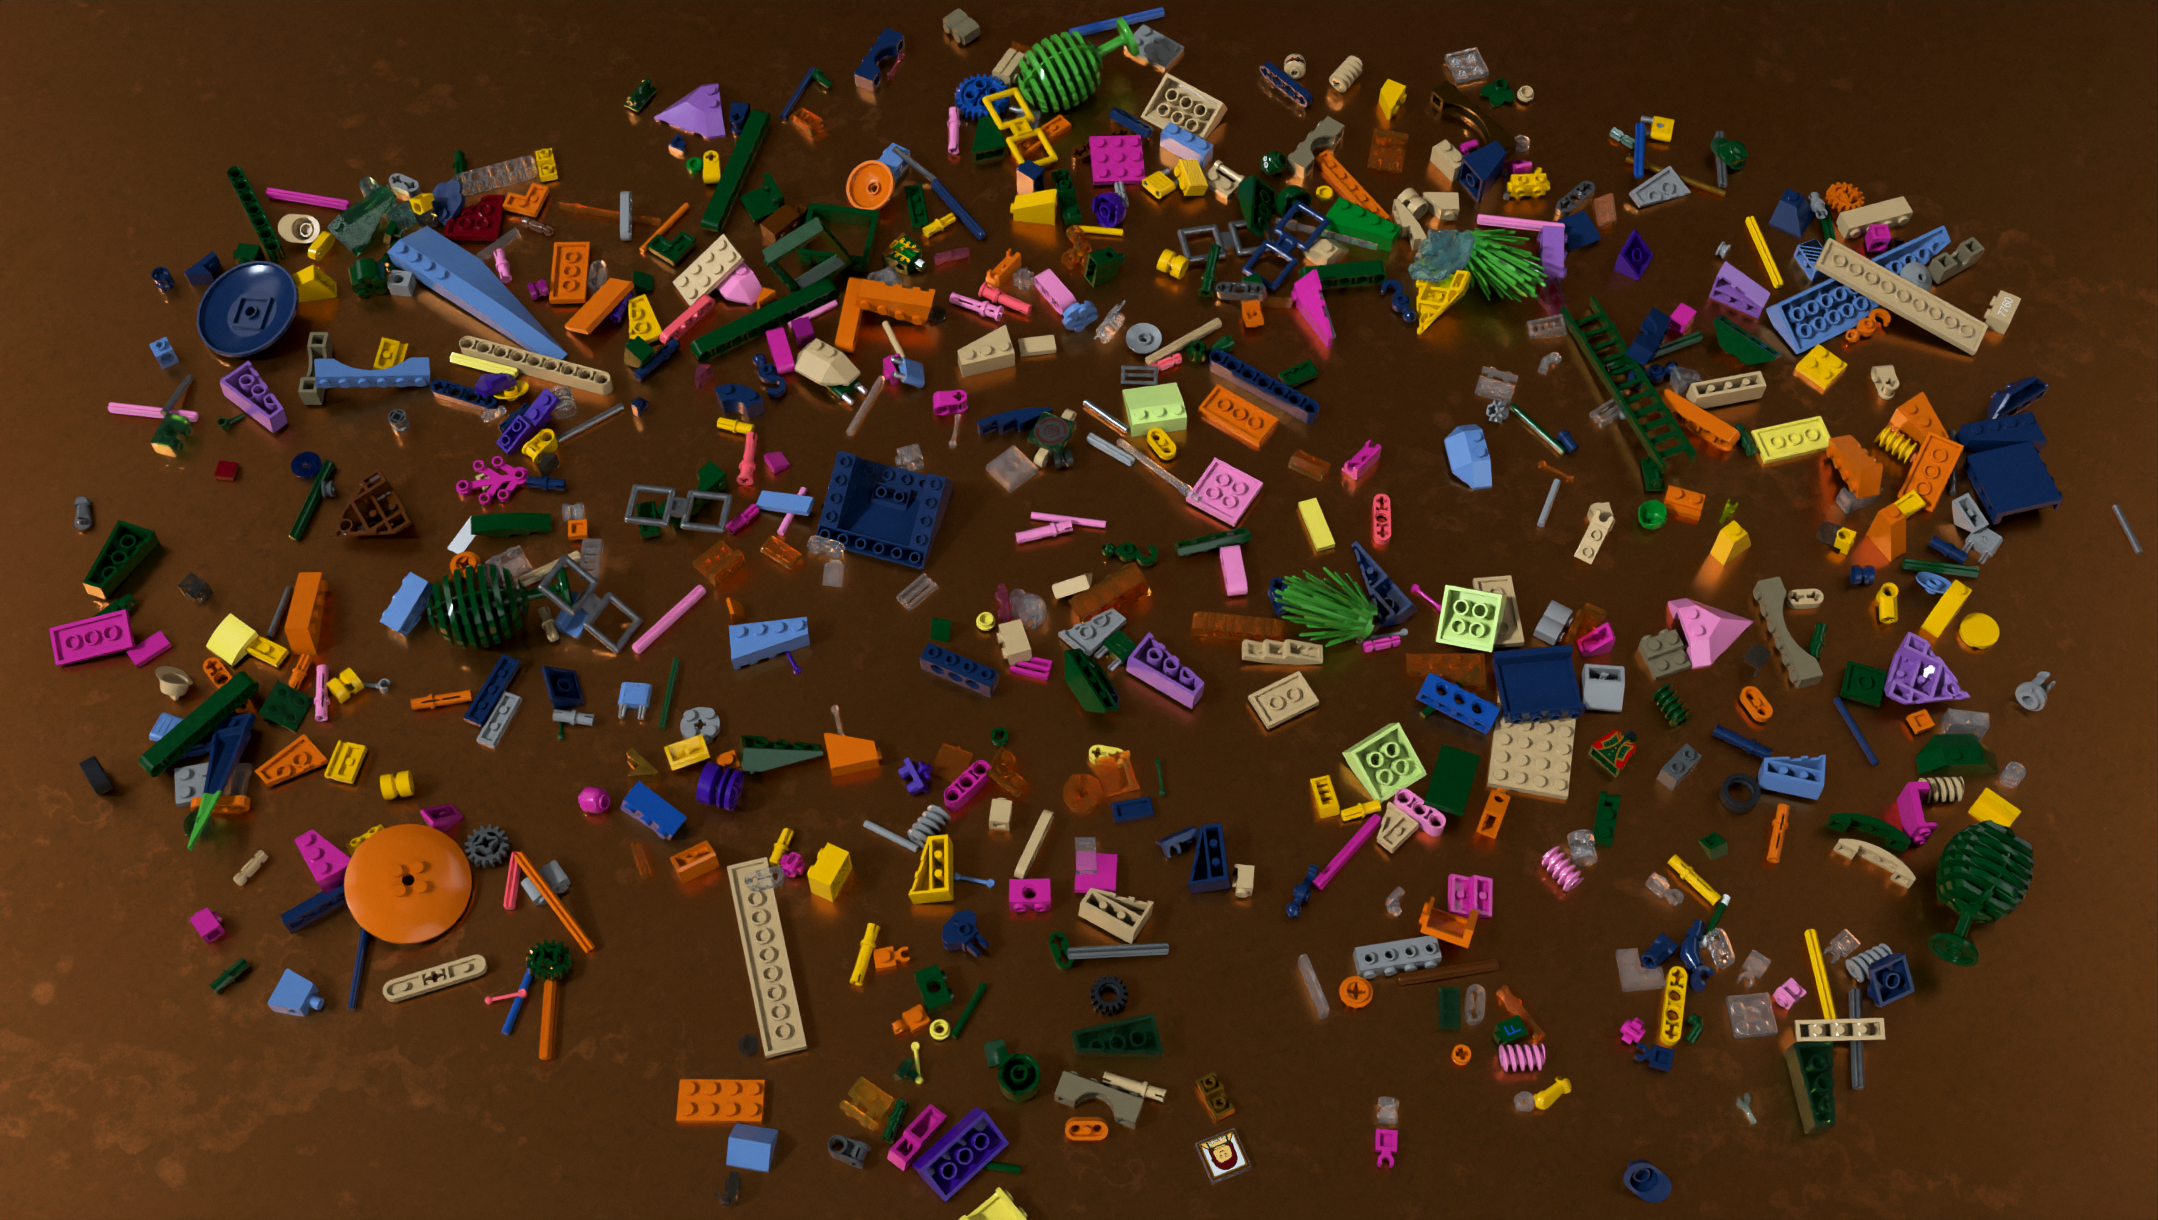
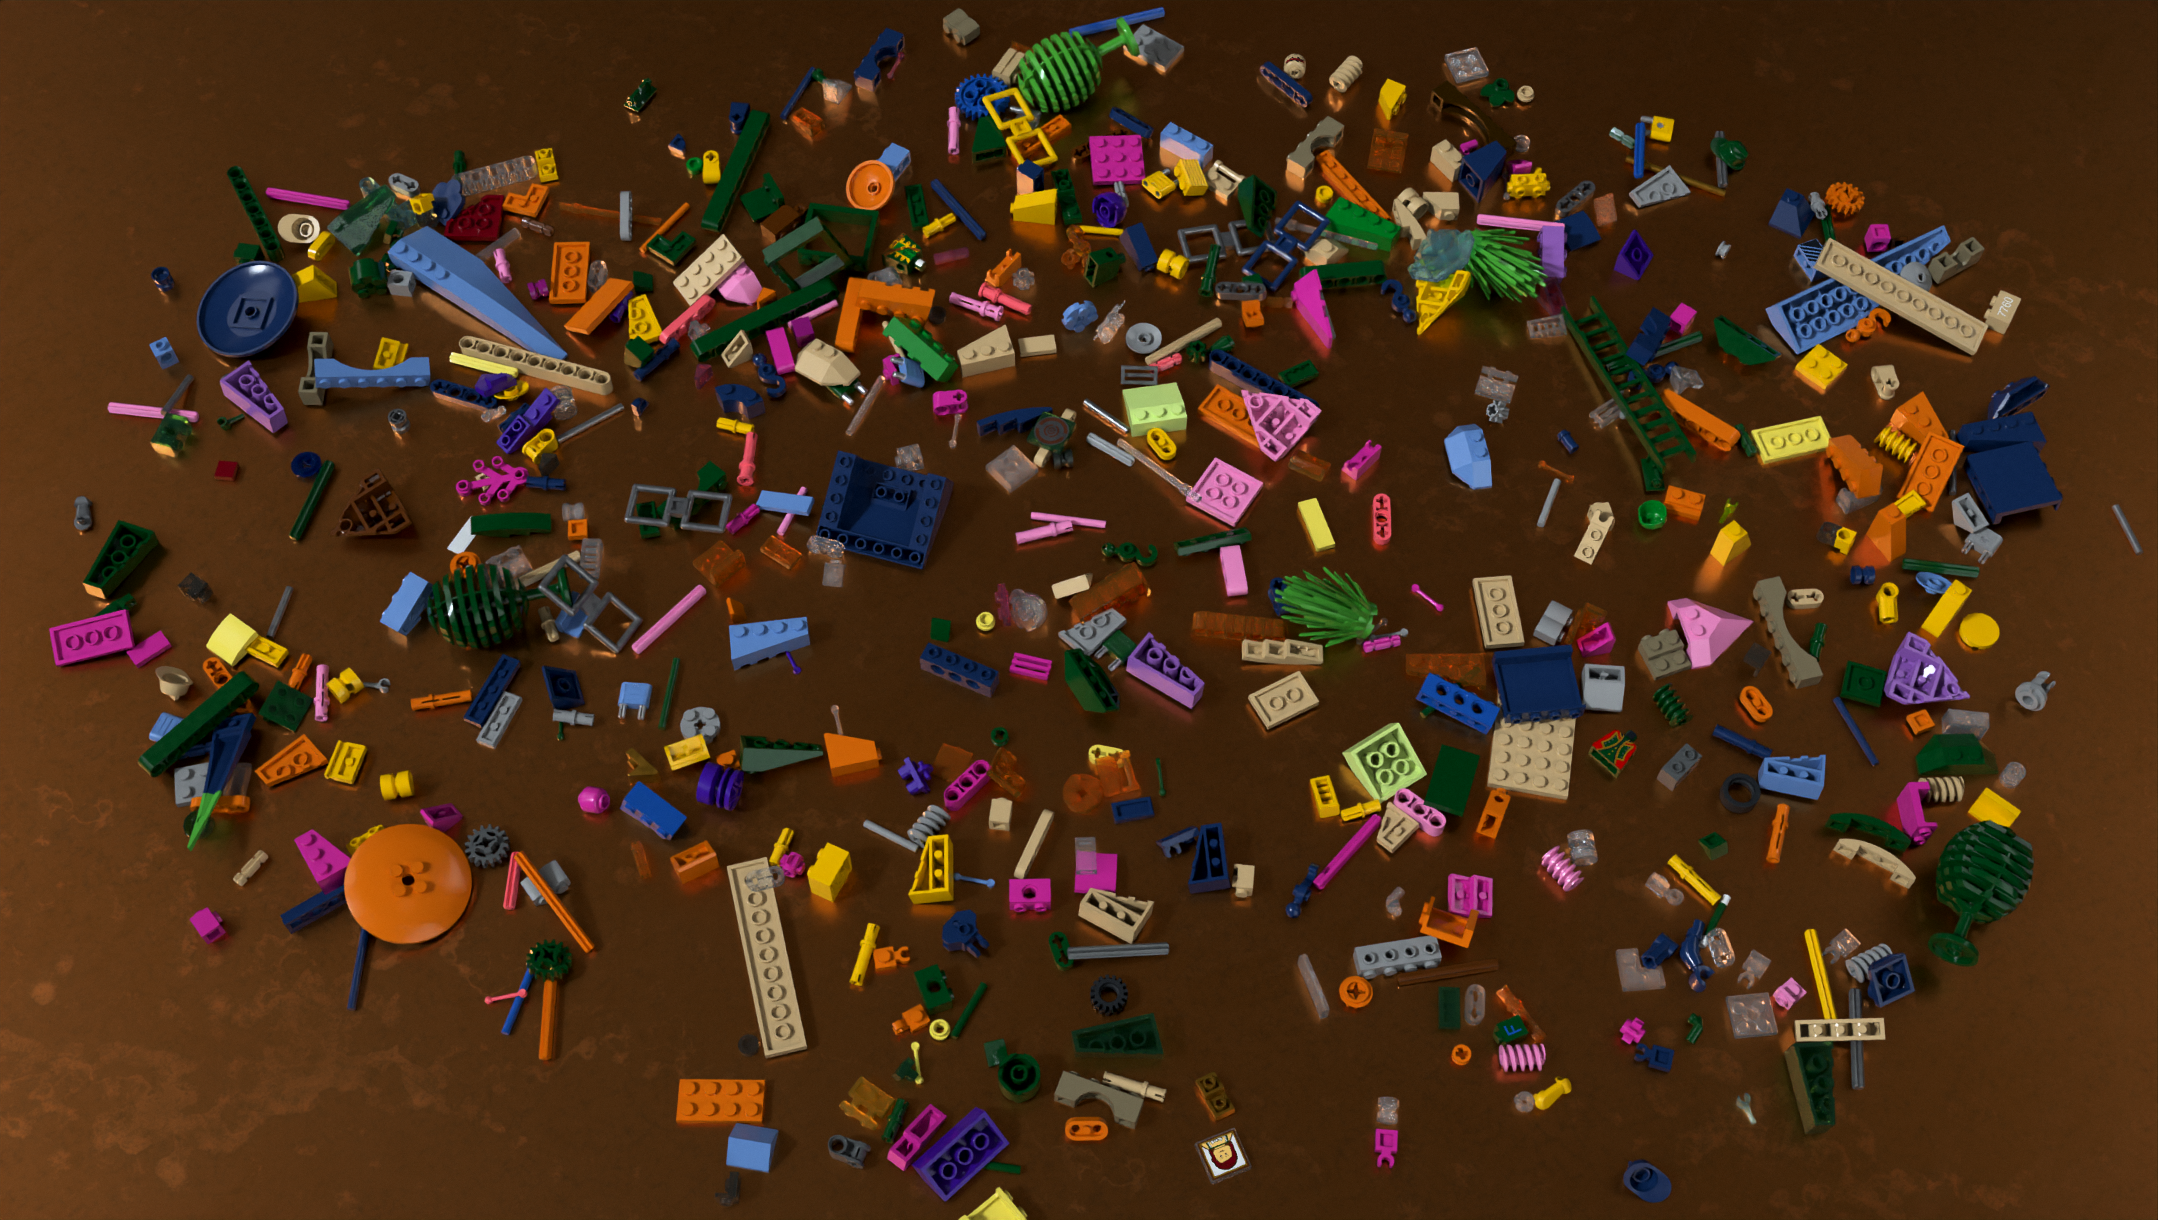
(96, 775): black tyre -> none
(202, 271): dark blue slope -> none
(229, 975): dark green axle -> none
(295, 995): medium blue torso -> none
(306, 613): orange wedge -> none
(328, 489): dark grey bush -> none
(414, 983): tan piece -> none
(697, 112): medium lavender wedge -> none
(697, 330): none -> clear tile
(738, 350): none -> tan slope
(776, 462): dark pink slope -> none
(835, 90): none -> clear slope
(901, 597): clear tile -> none
(913, 163): flat silver bar -> none
(921, 347): none -> green wedge
(1014, 642): tan brick -> none
(1054, 291): bright pink beam -> none
(1139, 247): none -> dark blue slope
(1185, 107): tan slope -> none
(1273, 163): dark green head -> none
(1279, 421): none -> bright pink wedge
(1288, 197): dark green cylinder -> none
(1390, 601): dark blue wedge -> none
(1470, 618): yellowish green slope -> none
(1538, 429): dark green bar -> none
(1547, 360): clear arm -> none
(1605, 819): dark green plate -> none
(1671, 1005): yellow beam -> none
(1727, 390): tan brick -> none
(1739, 291): medium lavender wedge -> none
(1764, 252): yellow axle -> none
(1857, 221): tan brick -> none
(1948, 549): dark blue pin -> none

